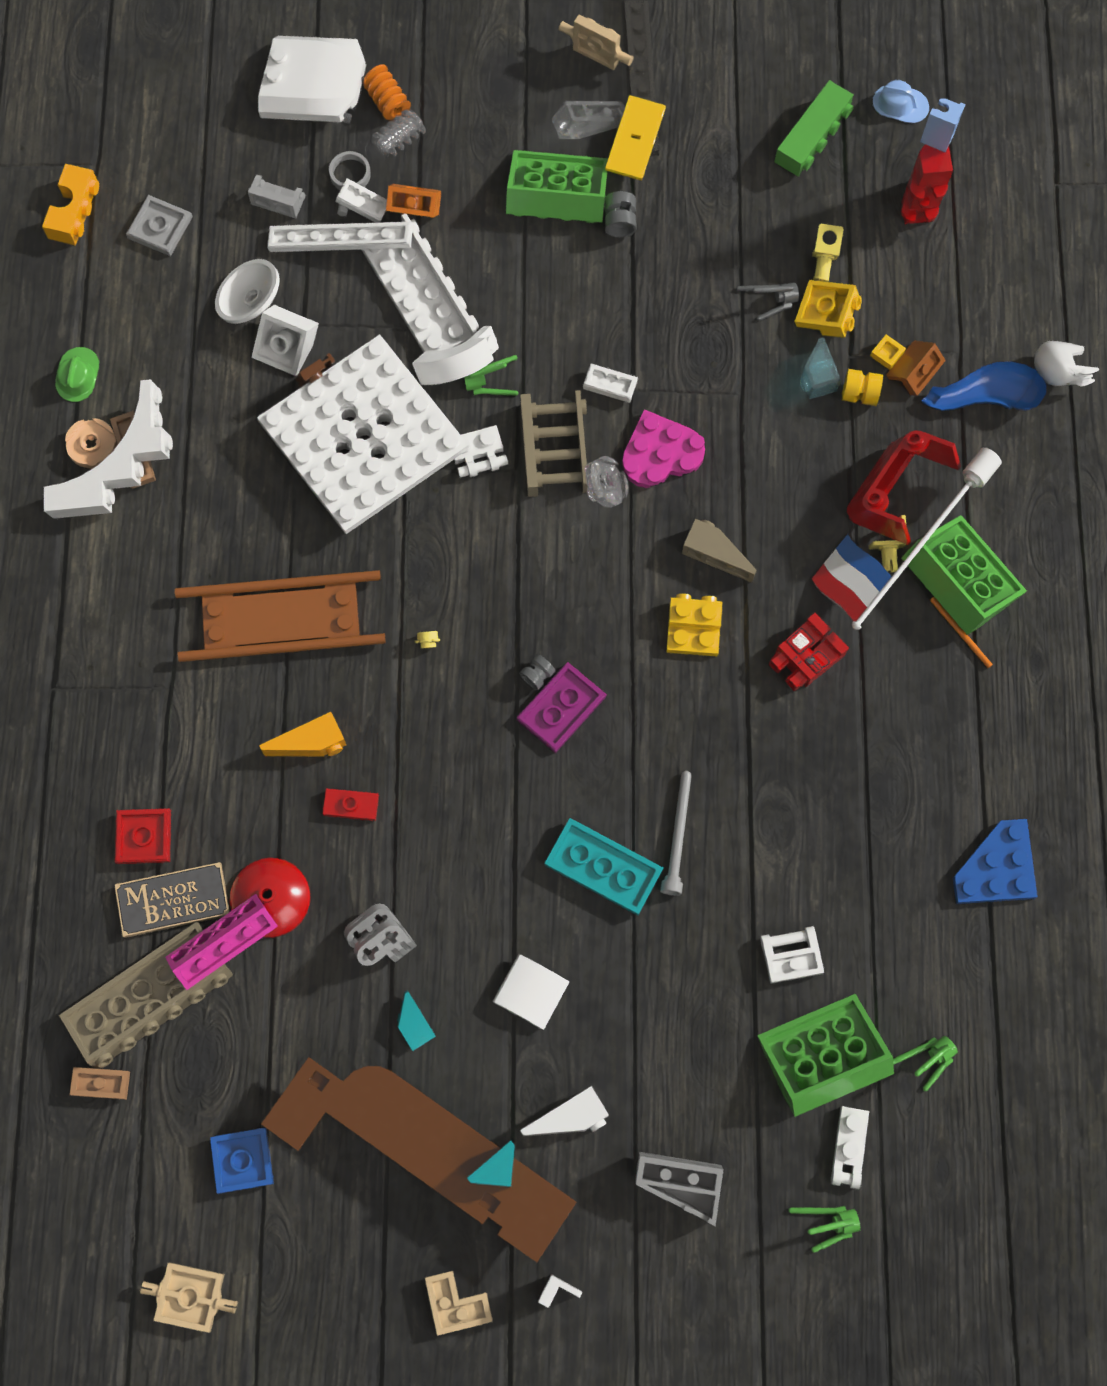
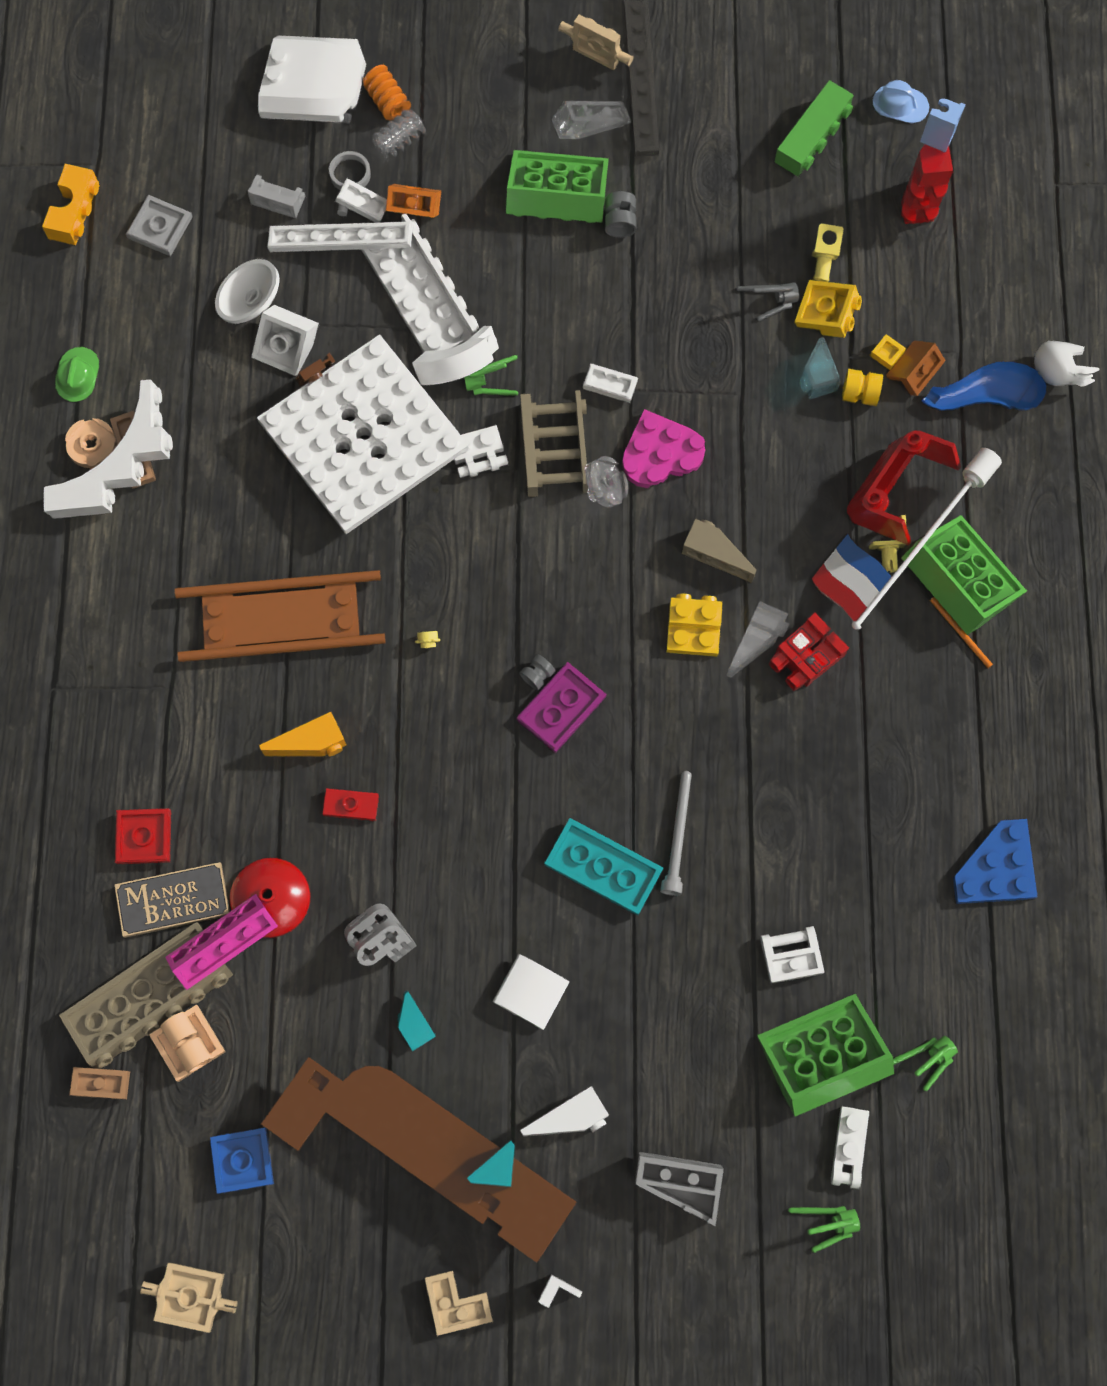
(187, 1042): none -> light nougat plate
(631, 155): yellow piece -> none
(760, 635): none -> clear slope

